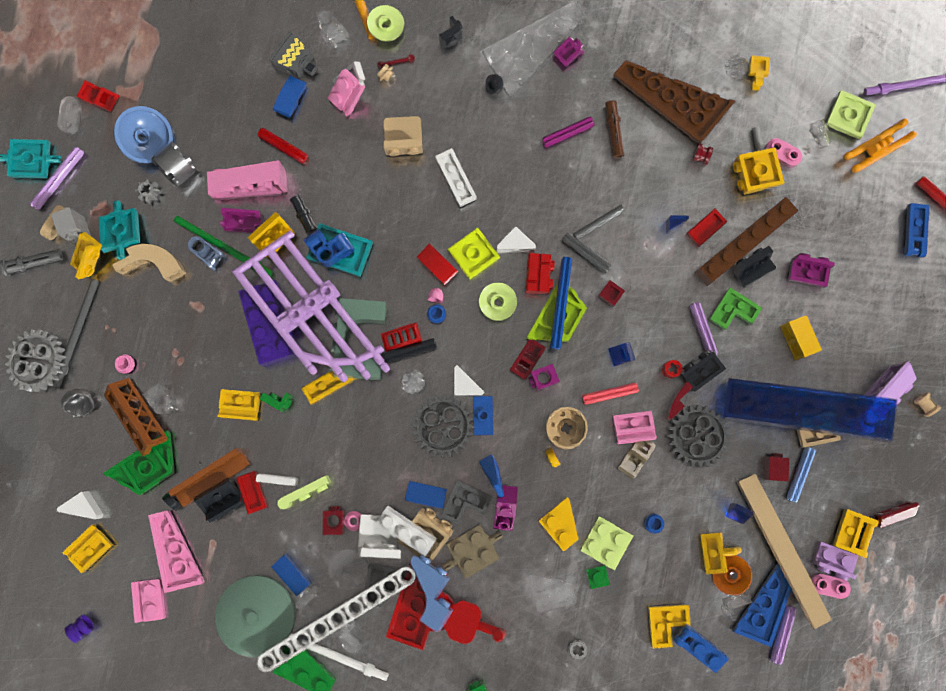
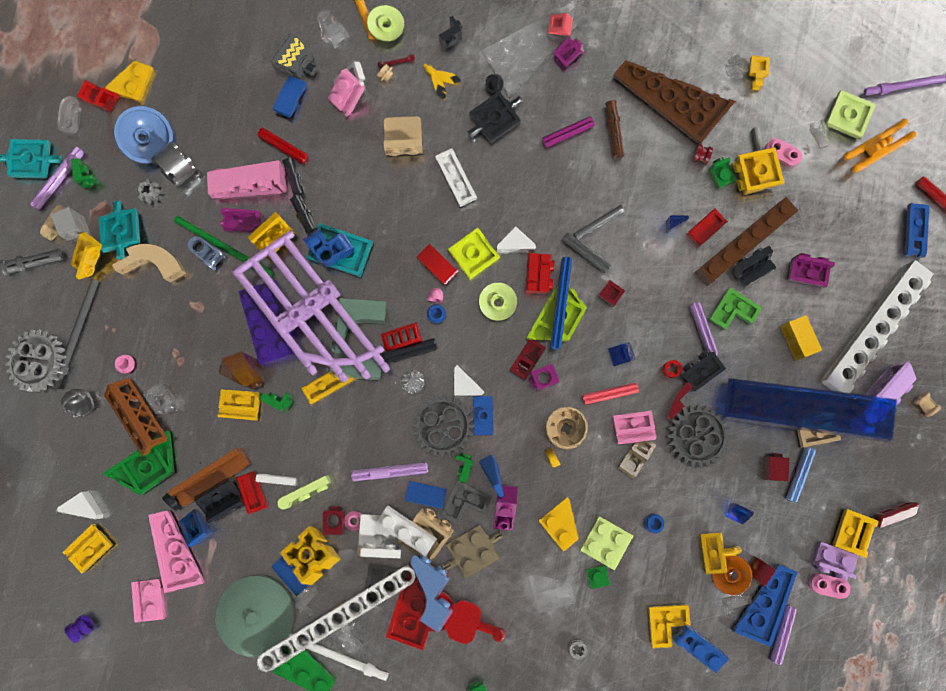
(81, 174): none -> green bracket
(132, 81): none -> yellow wing
(194, 528): none -> blue slope
(242, 370): none -> reddish brown wedge
(293, 176): none -> black pin
(310, 555): none -> yellow brick
(389, 471): none -> lavender axle
(439, 77): none -> yellow piece
(464, 471): none -> green bracket
(495, 117): none -> black plate
(560, 24): none -> coral slope
(722, 172): none -> green bracket
(761, 571): none -> dark red brick
(784, 552): tan tile -> none
(921, 280): none -> white brick

